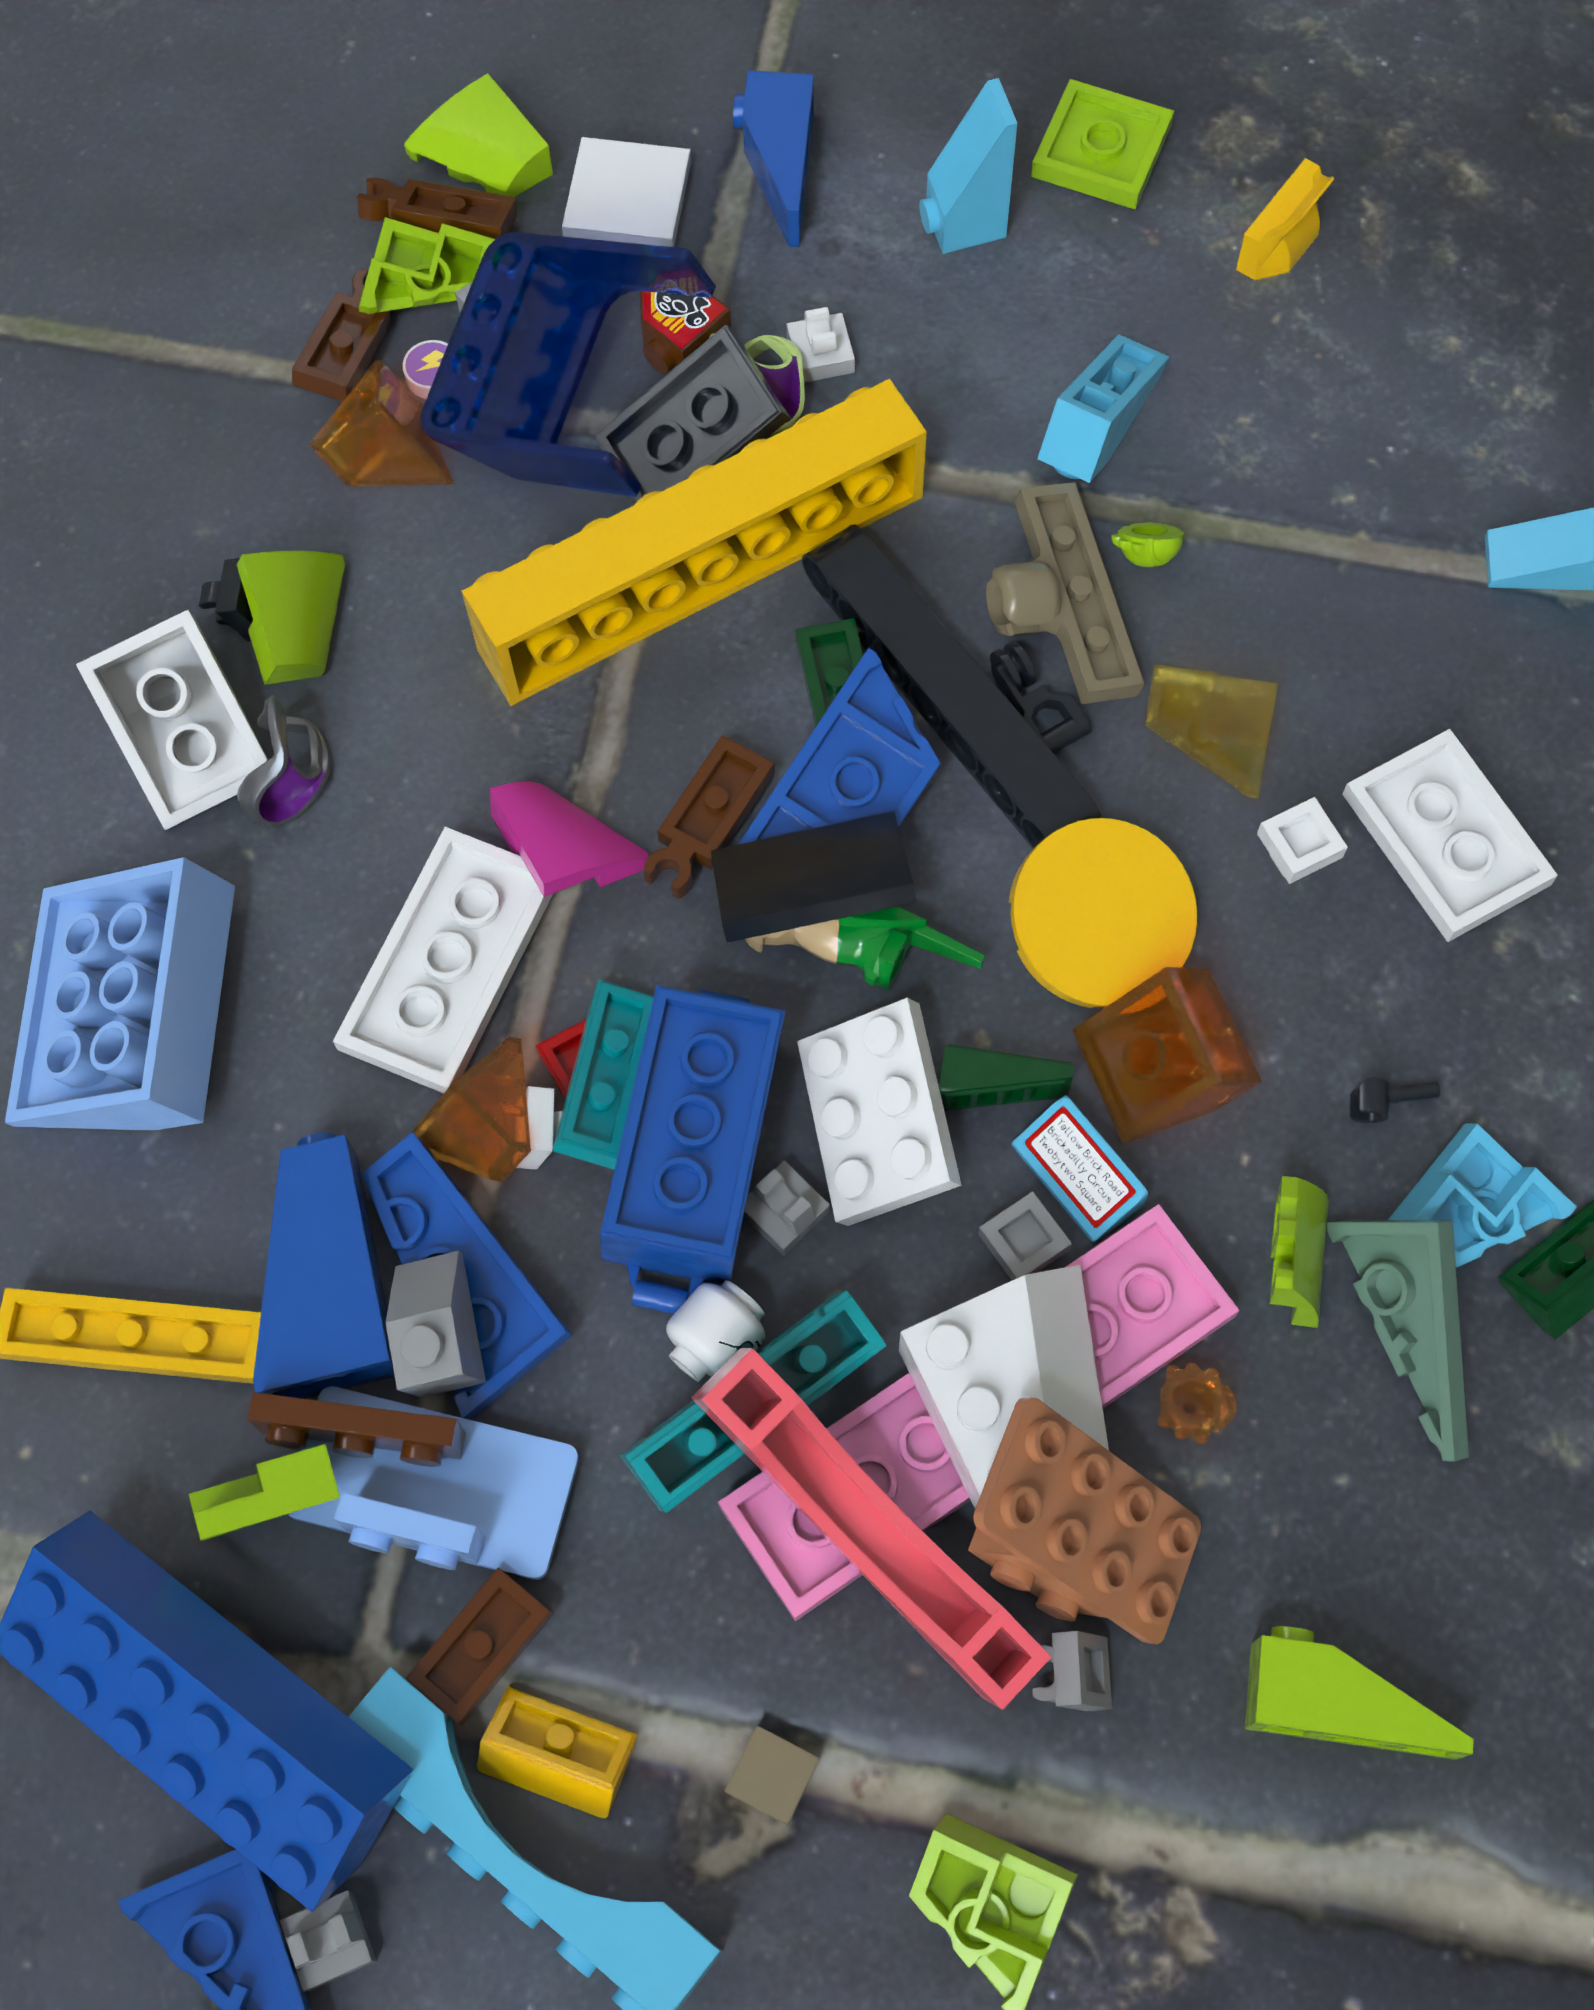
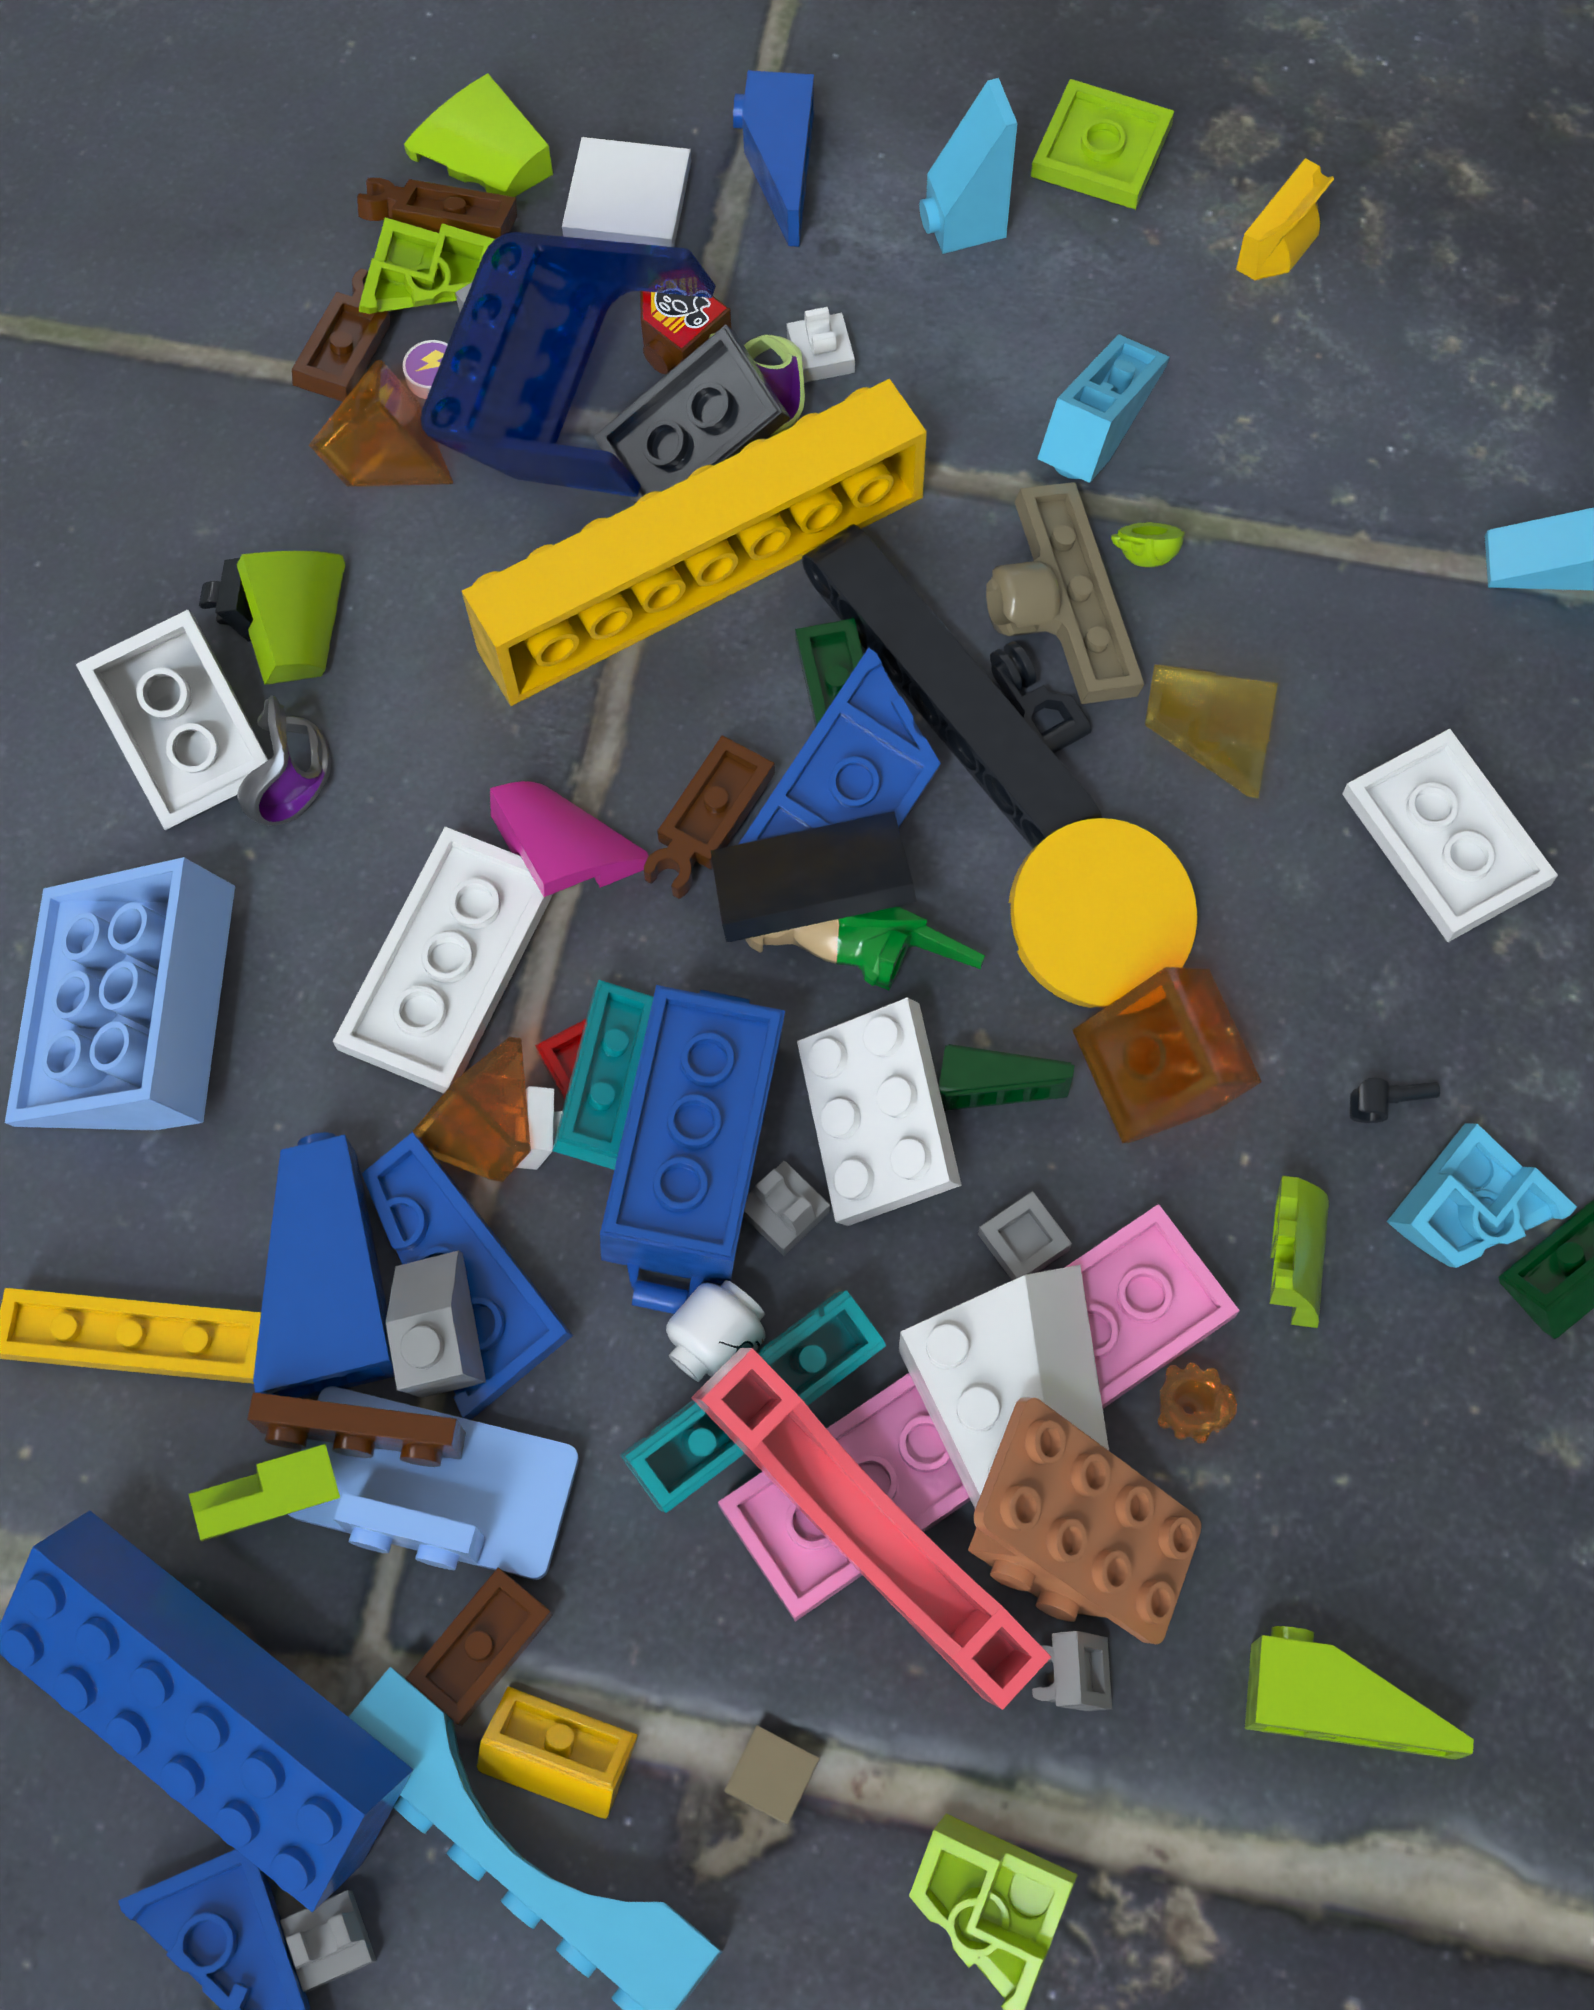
(1080, 1169): slope -> none
(1301, 840): white tile -> none
(1413, 1297): sand green wing -> none

